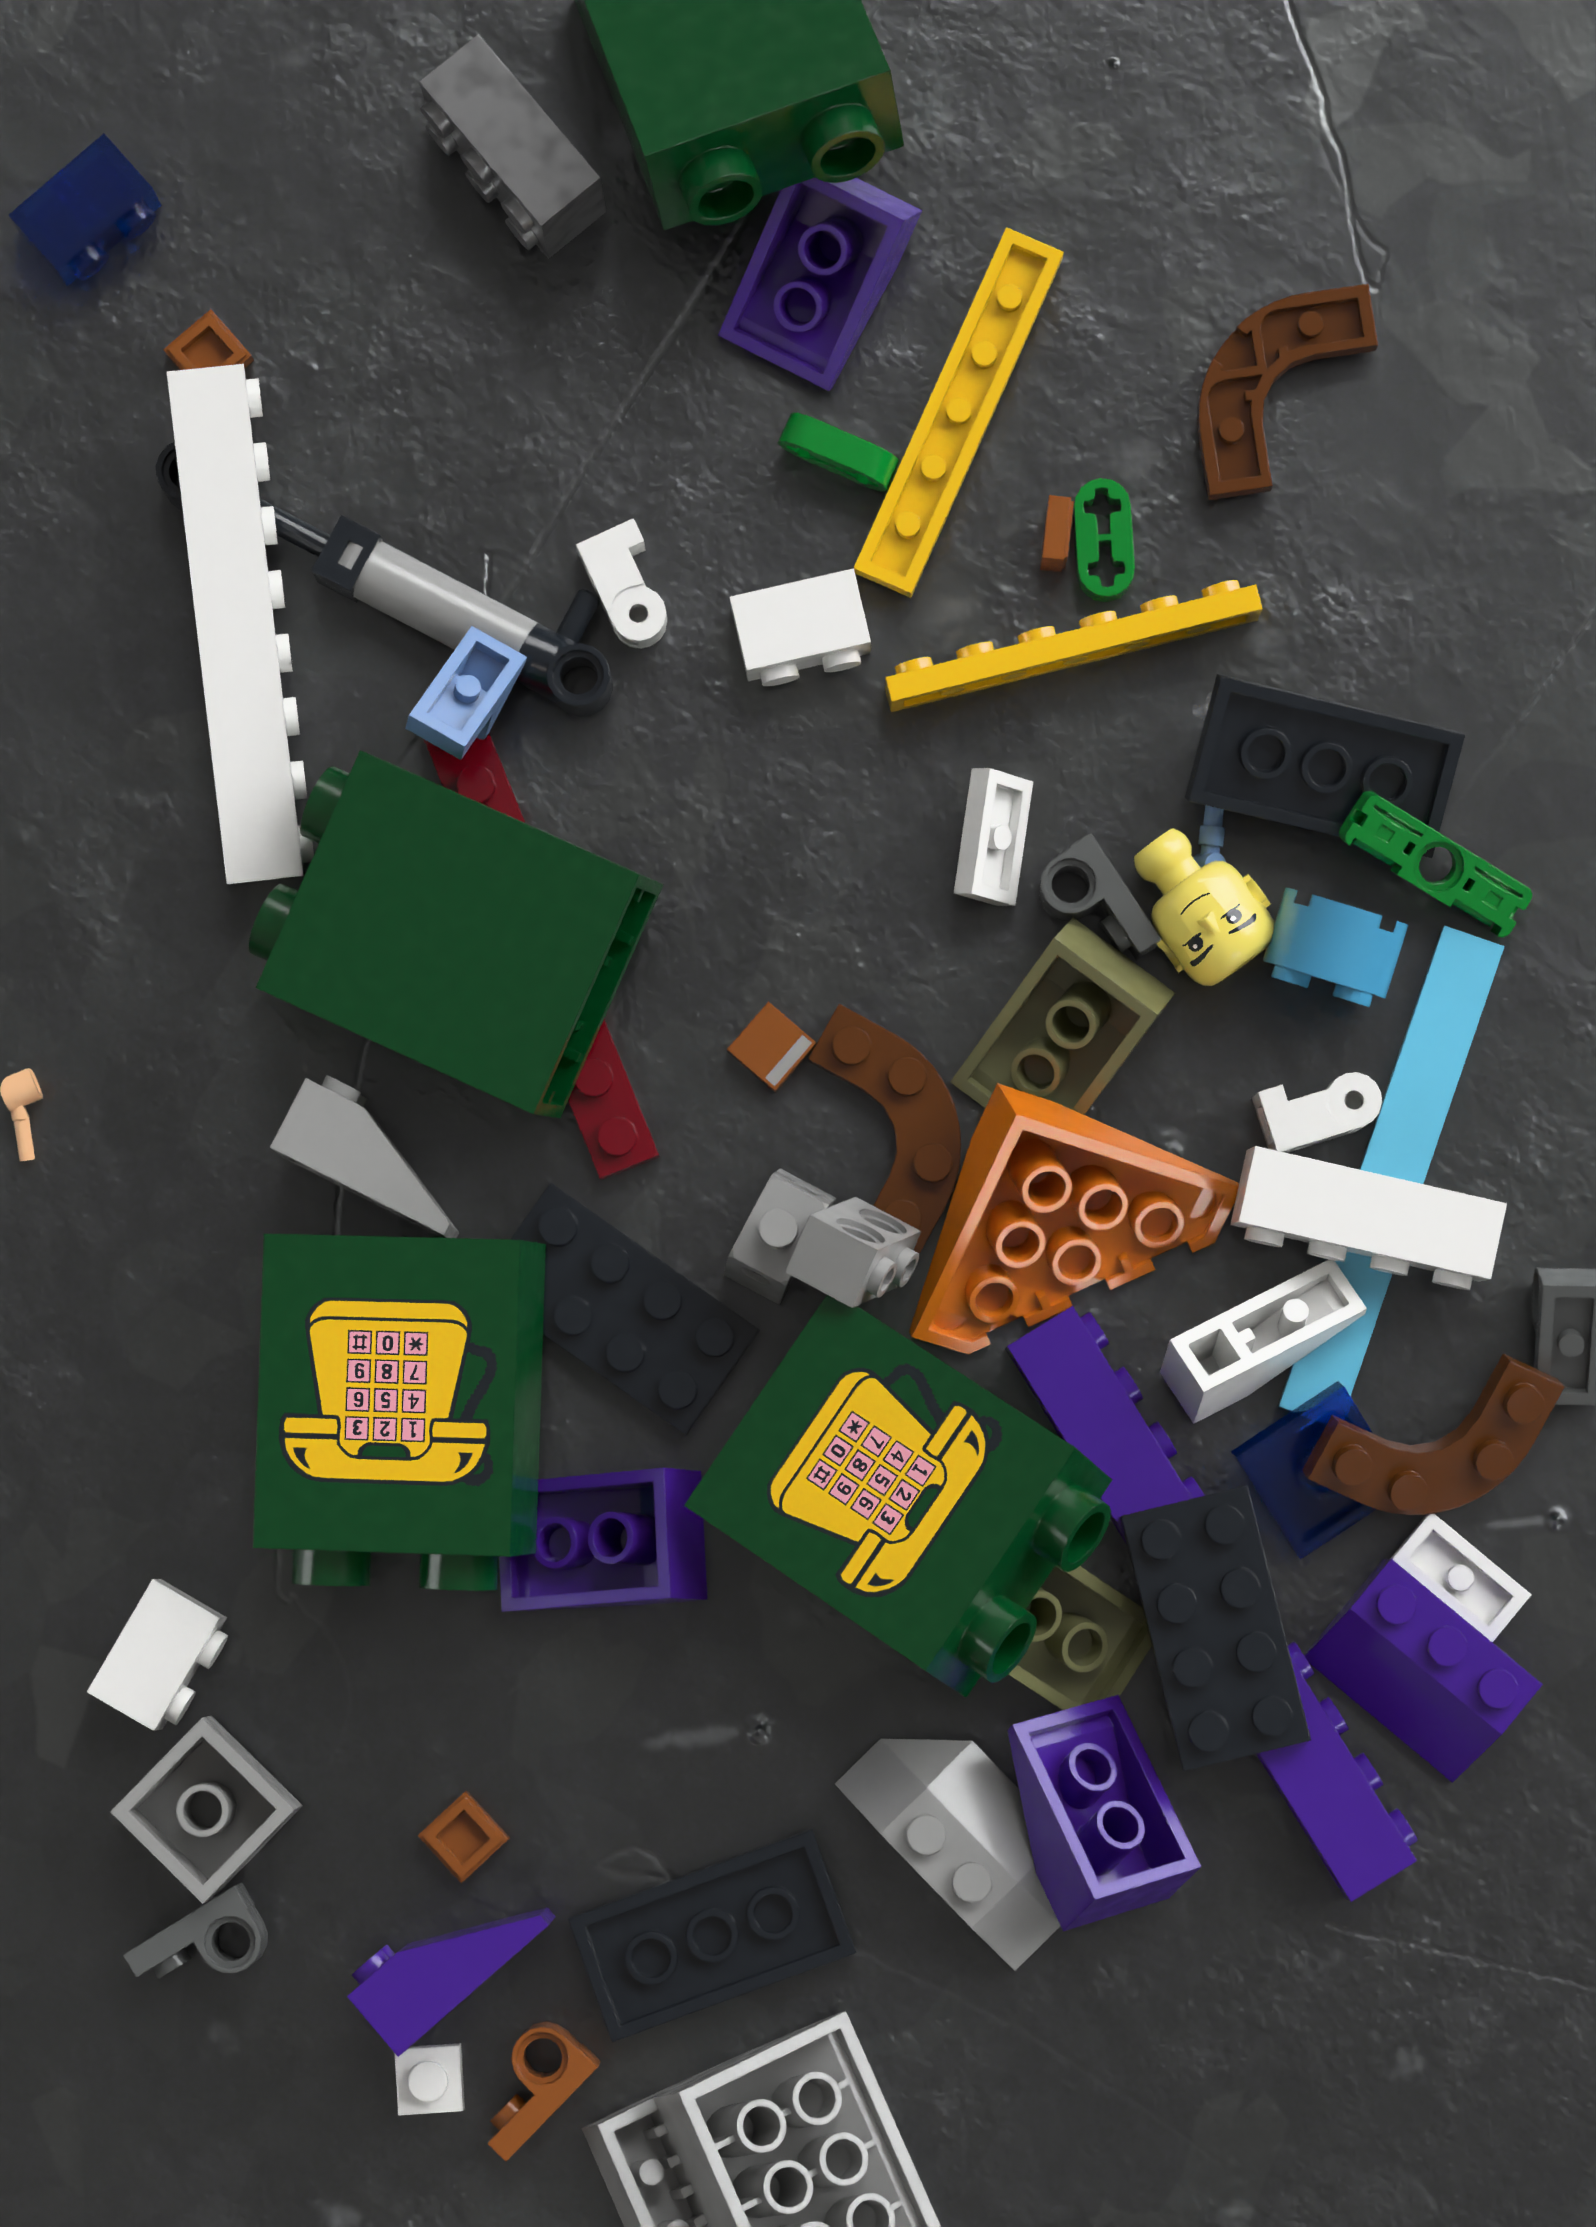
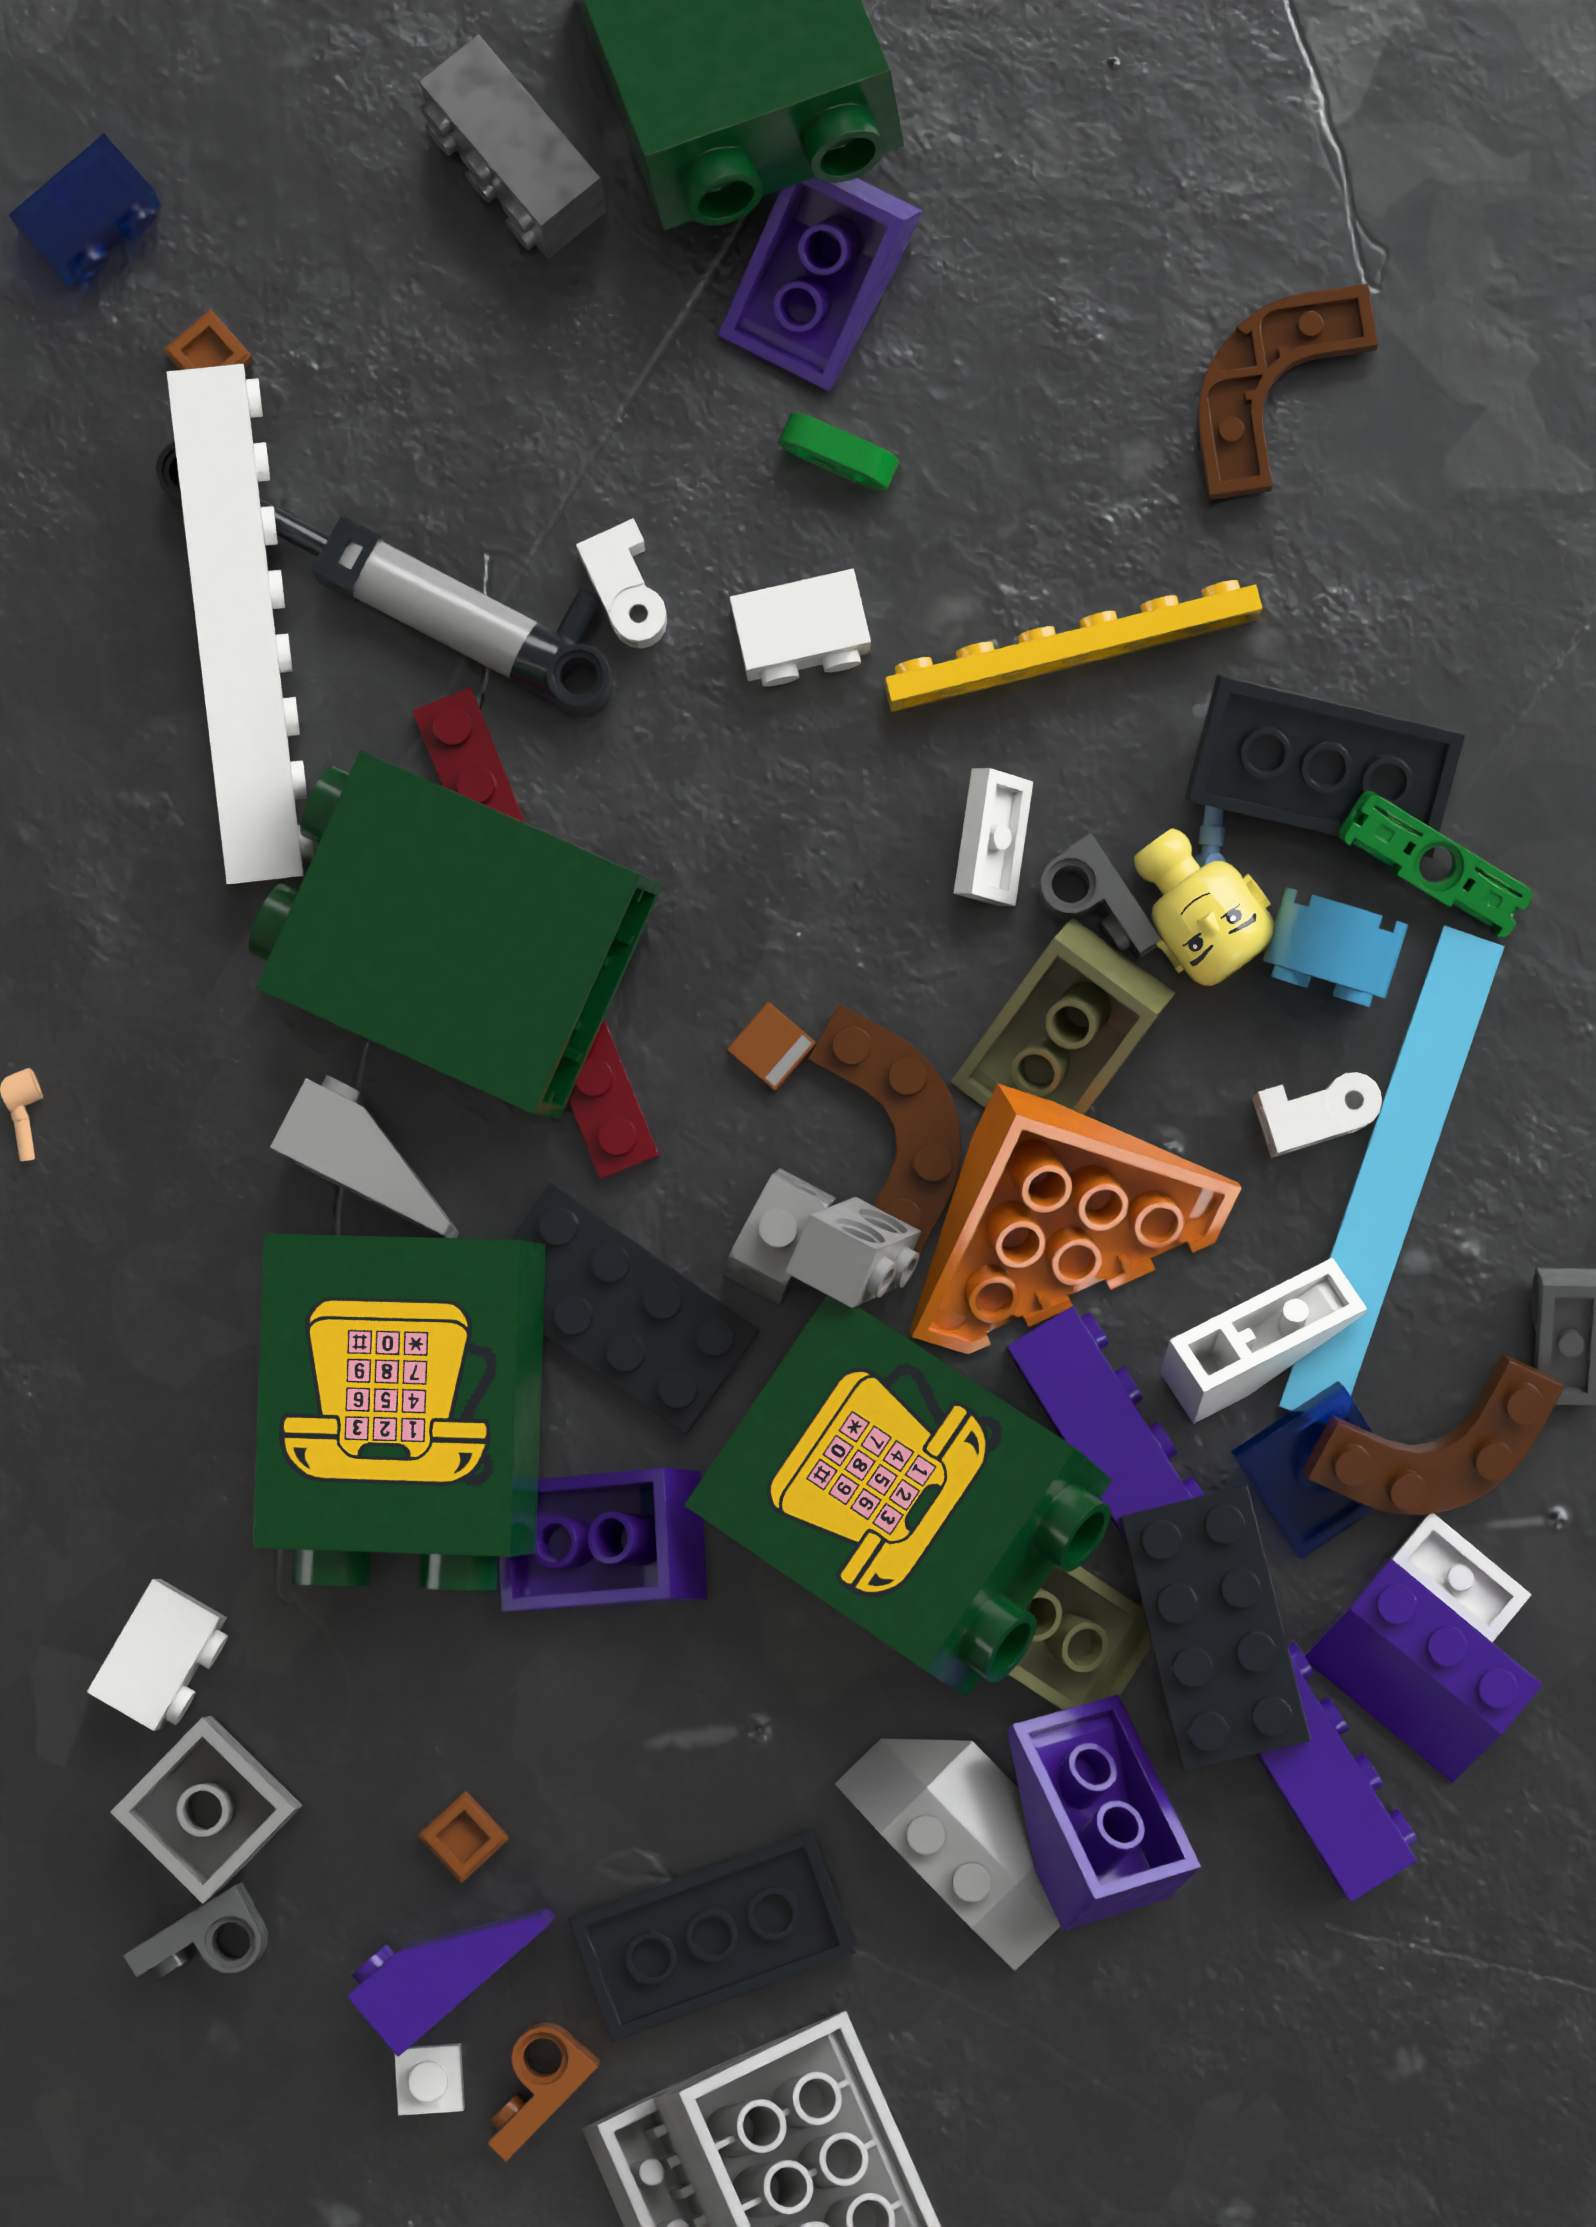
(466, 693): medium blue slope -> none
(958, 412): yellow plate -> none
(1056, 533): dark orange tile -> none
(1088, 540): green beam -> none
(1367, 1215): white brick -> none

